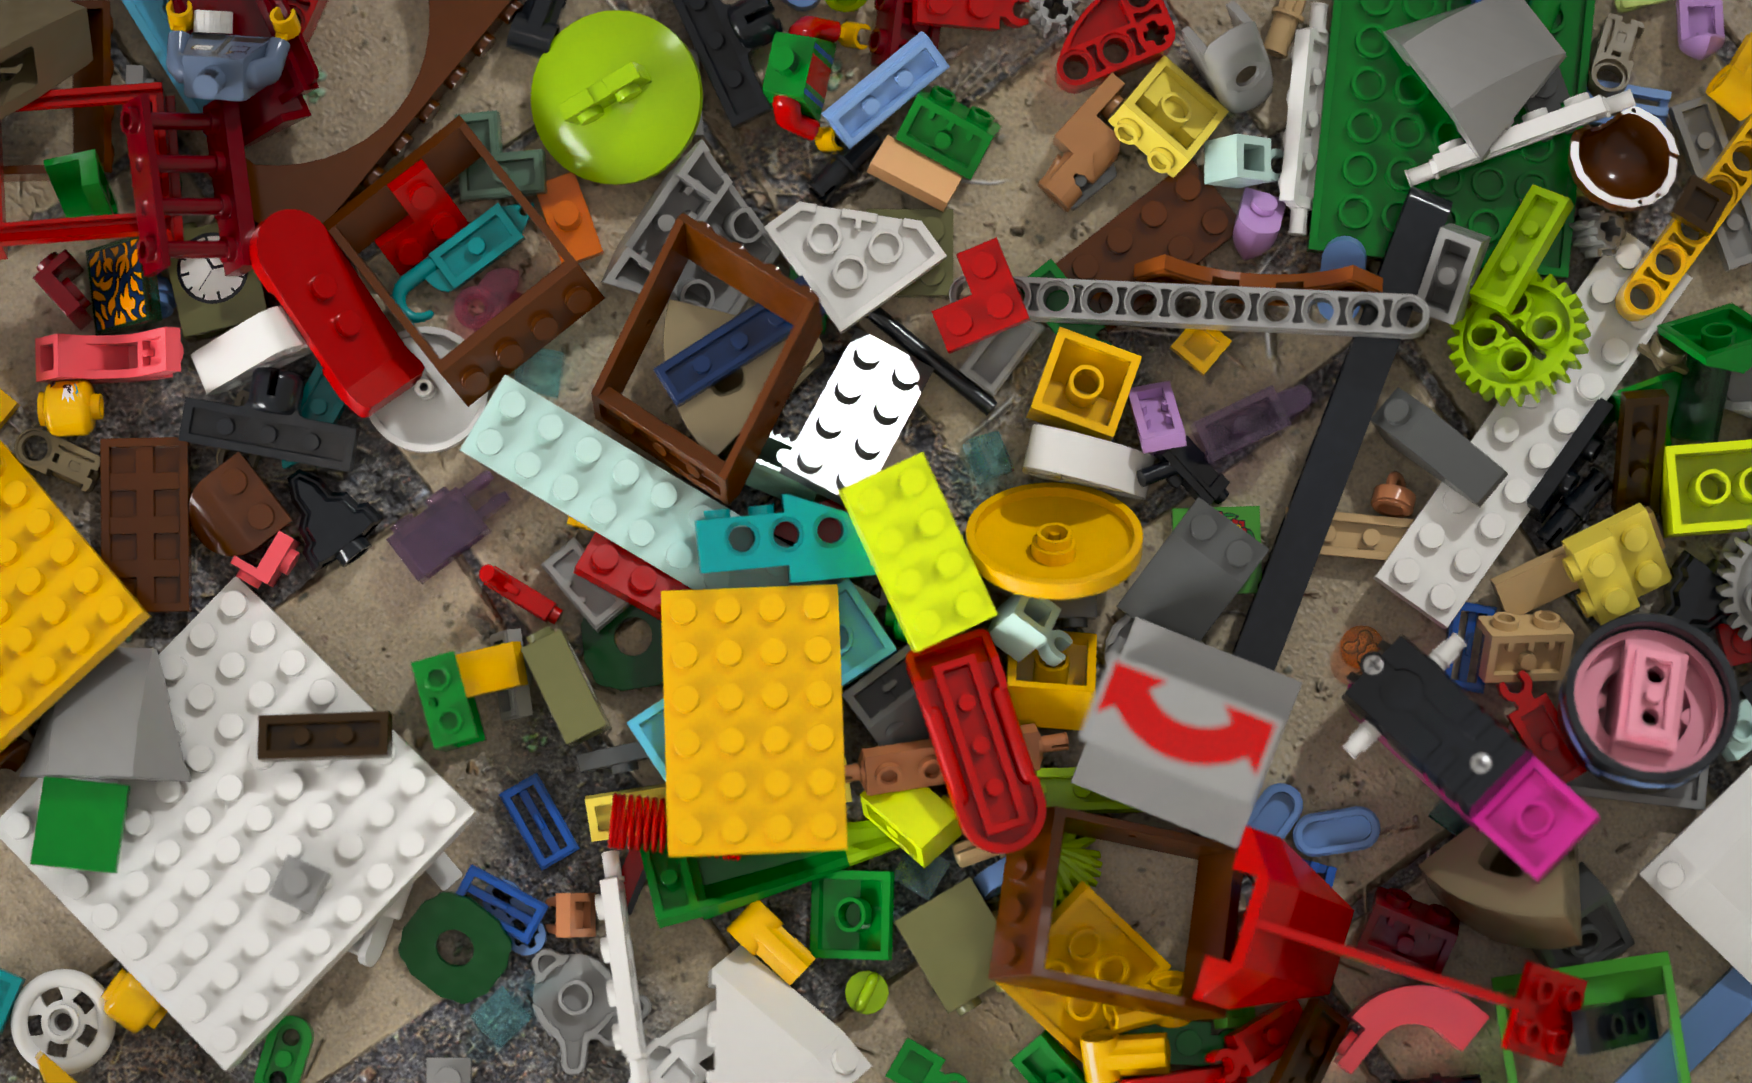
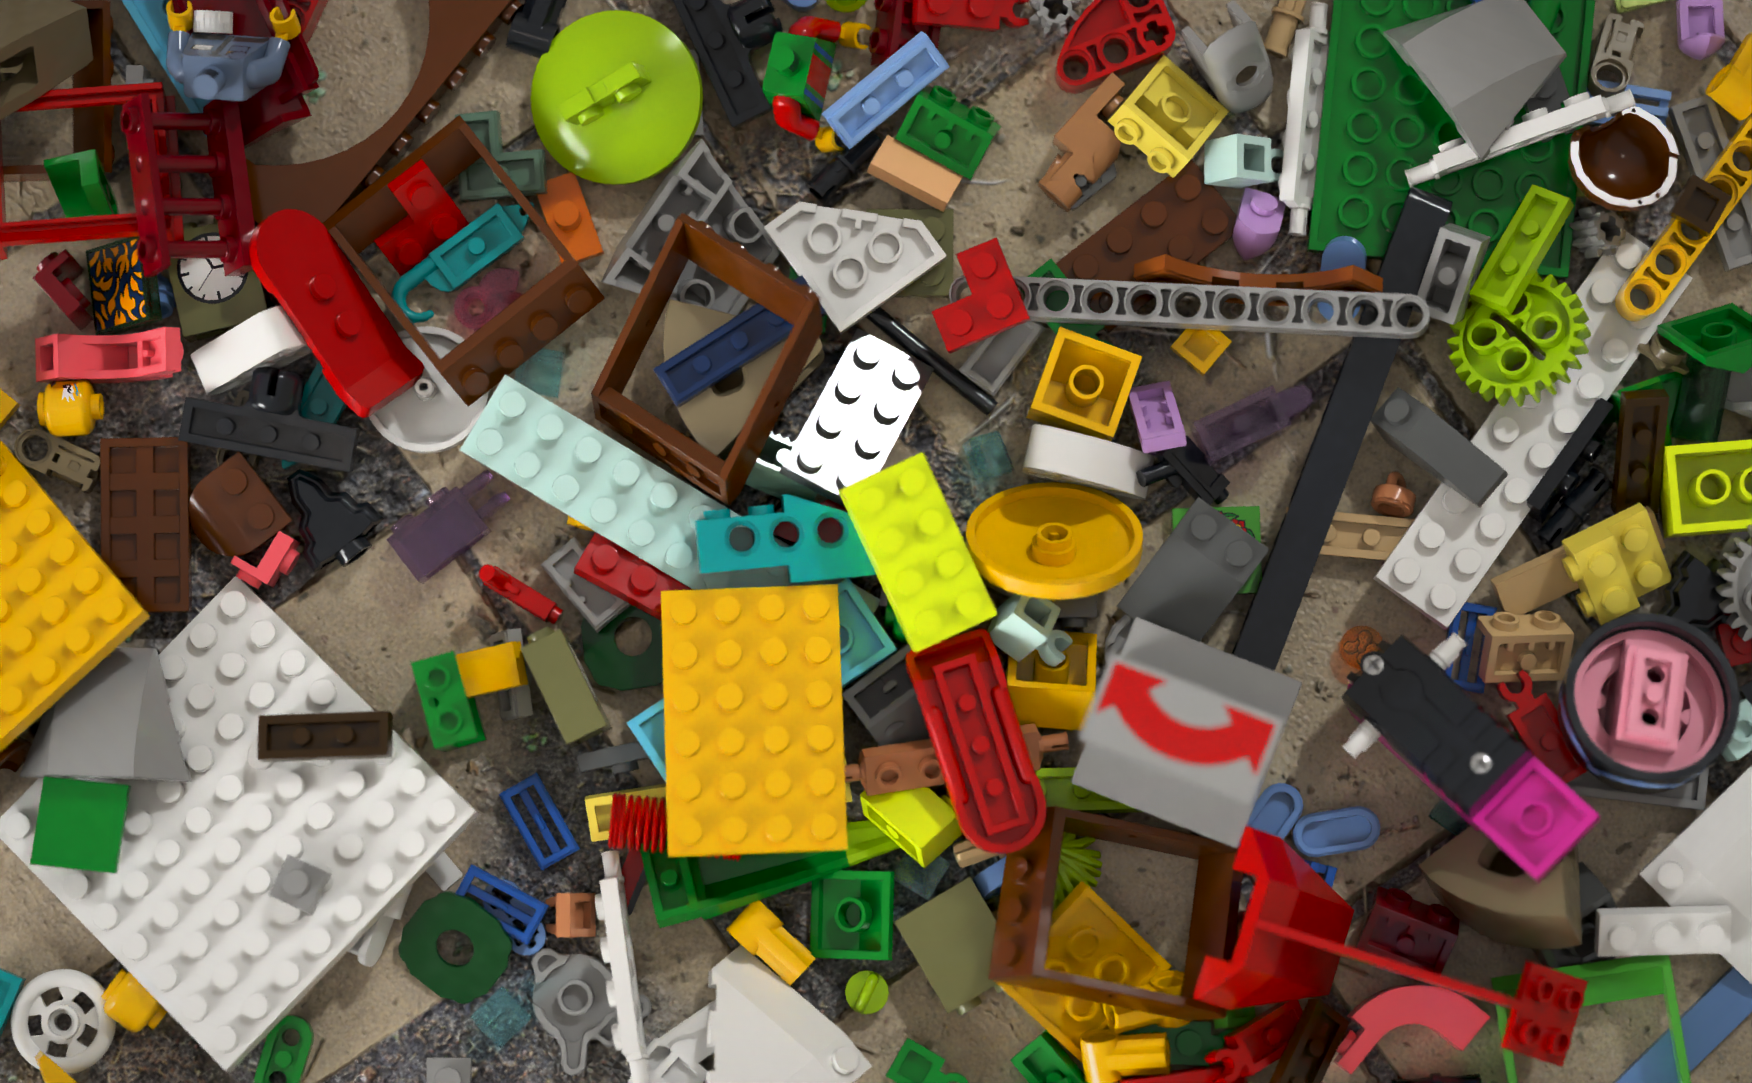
(1614, 1025): black plate -> none
(1663, 930): none -> white plate

